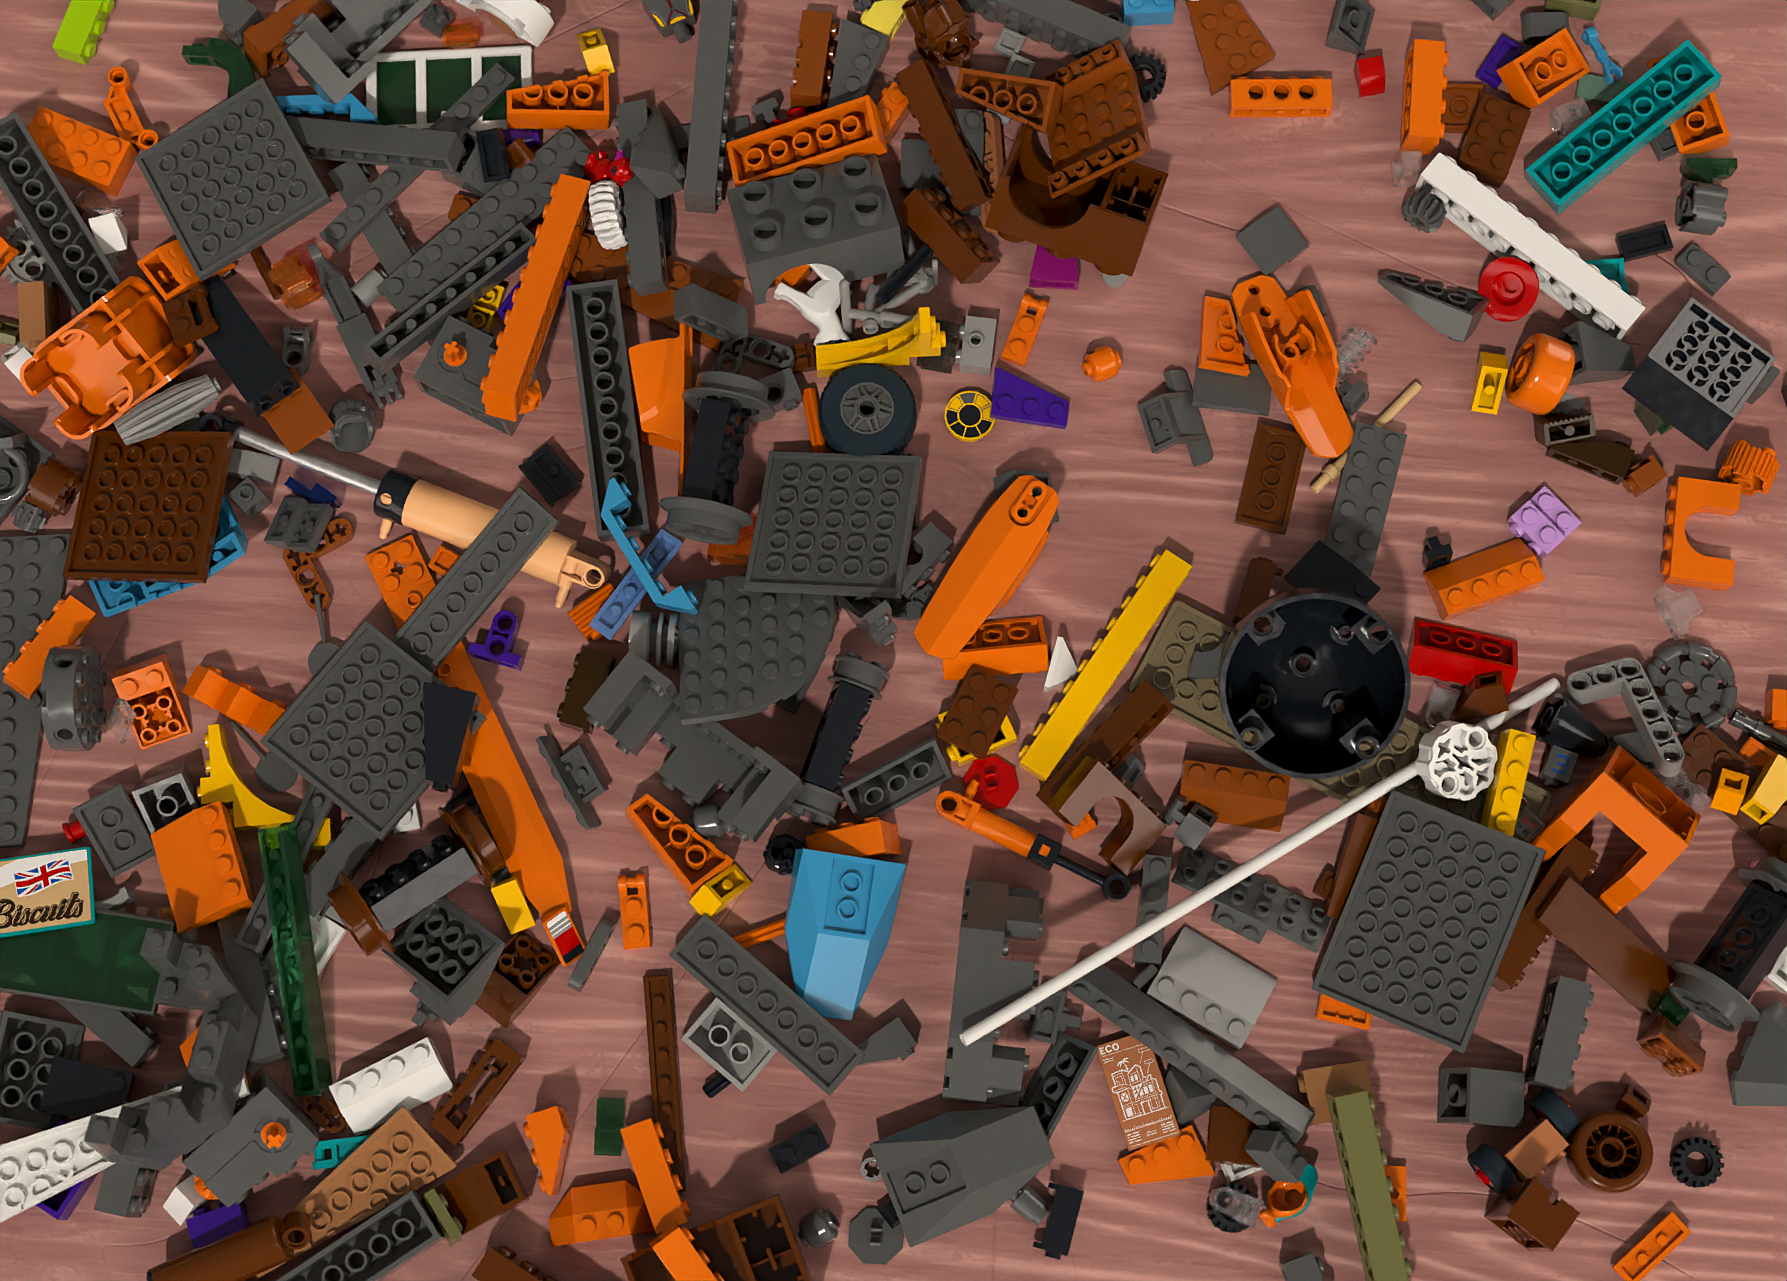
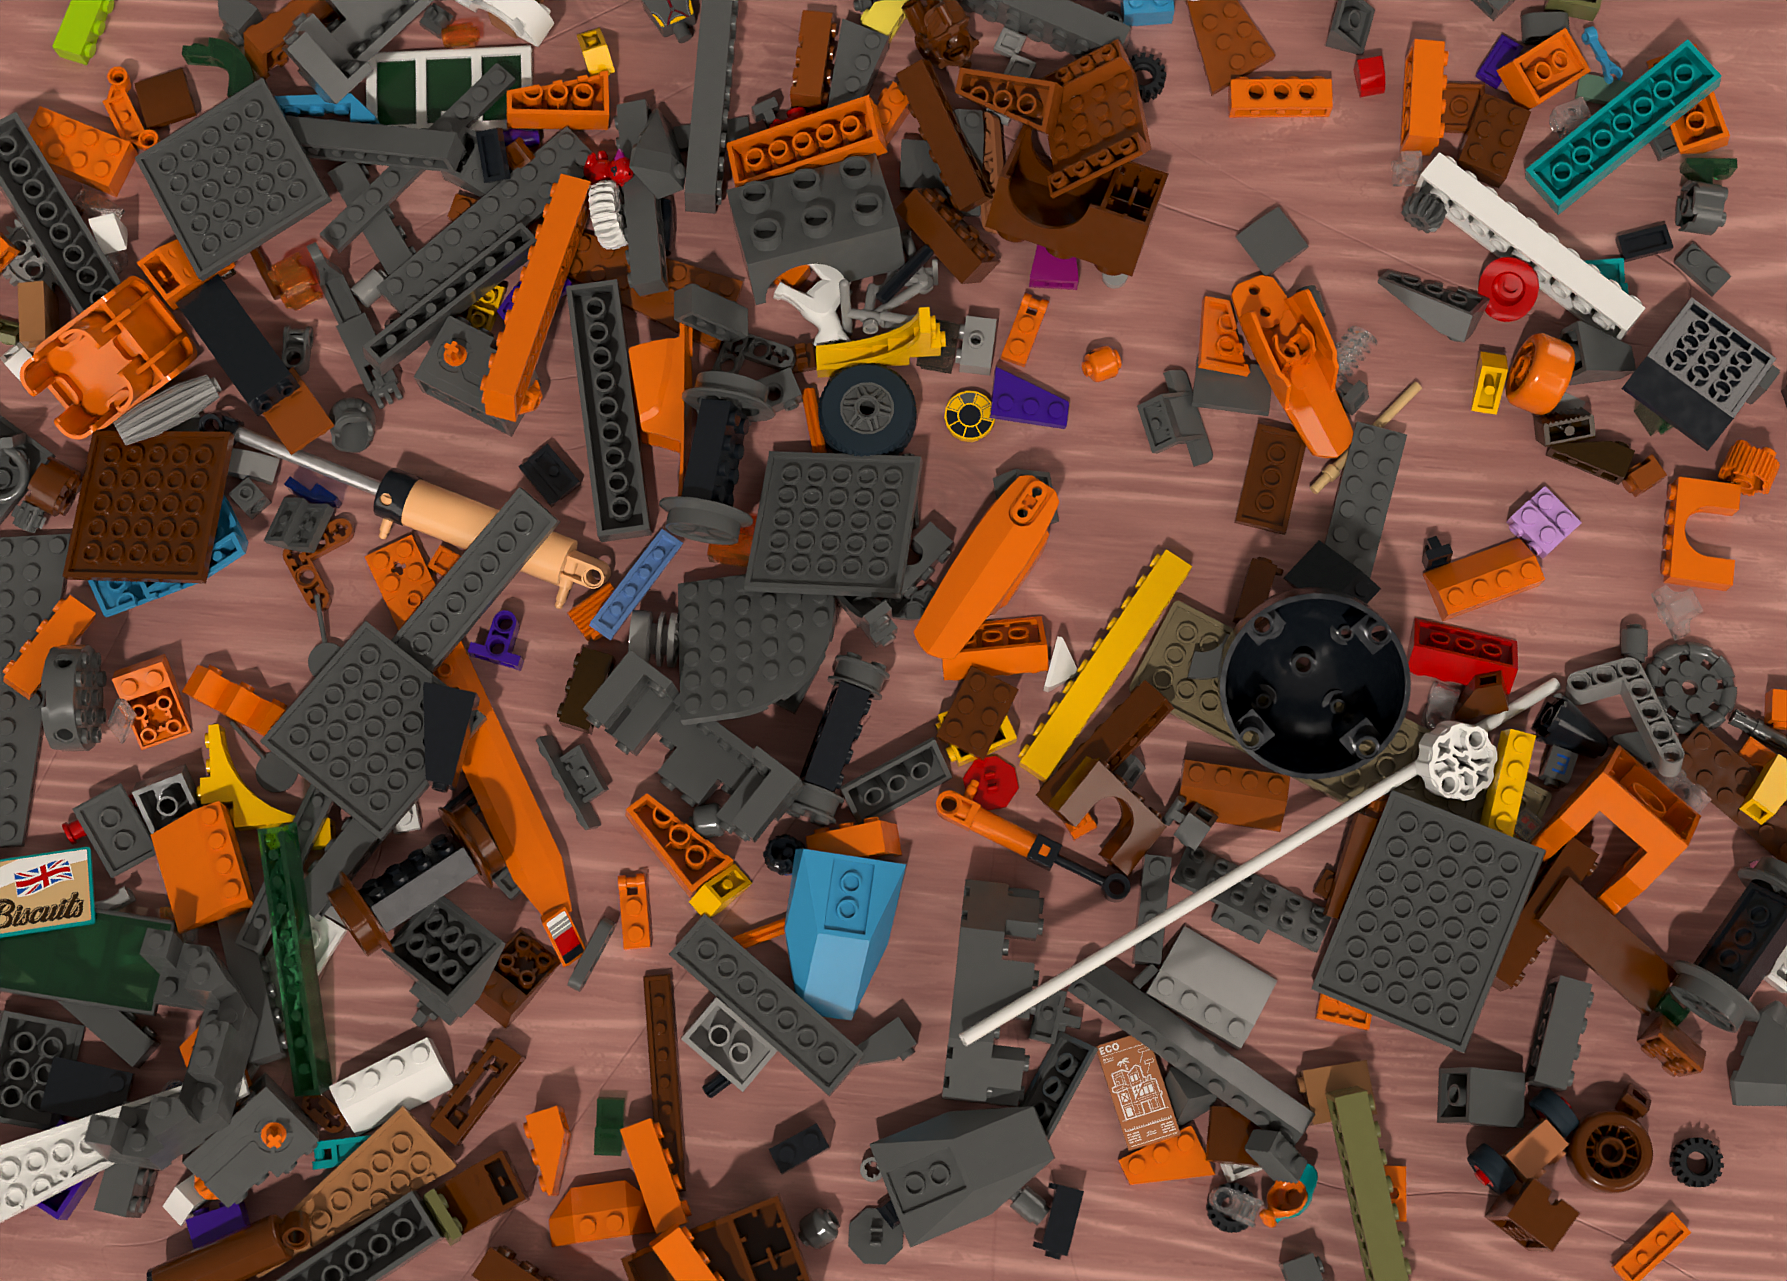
(165, 99): none -> reddish brown slope
(182, 318): reddish brown plate -> none
(513, 905): yellow tile -> none
(615, 502): dark azure slope -> none
(1634, 642): none -> dark grey brick
(1729, 791): light orange brick -> none

